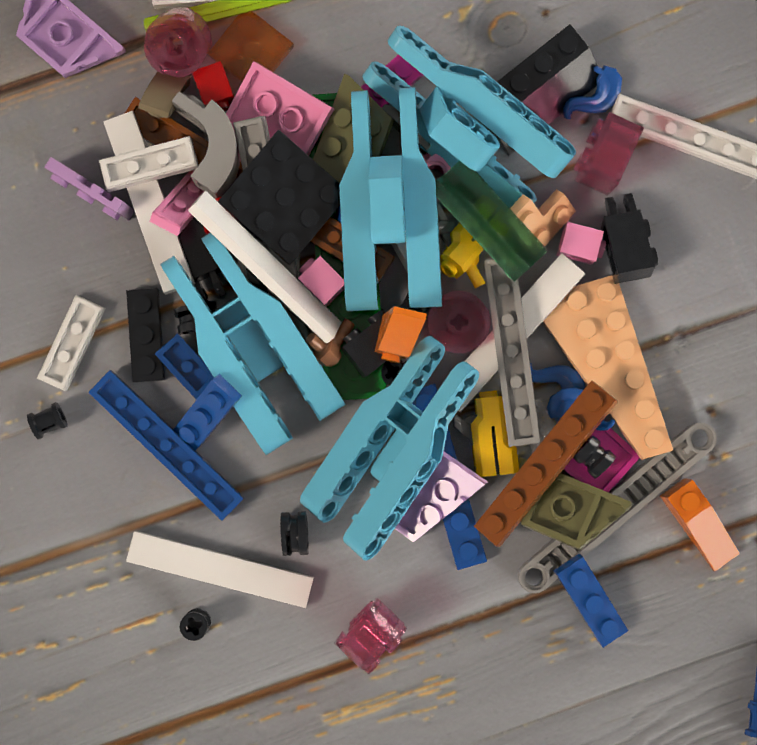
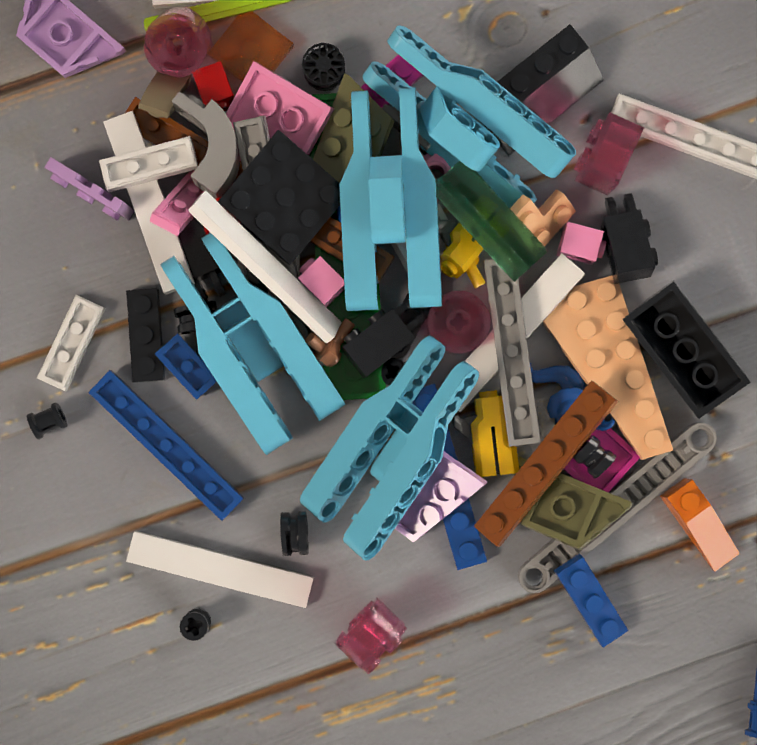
(207, 412): blue plate -> none
(323, 67): none -> black wheel
(399, 333): orange slope -> none
(608, 89): blue piece -> none
(686, 349): none -> black slope

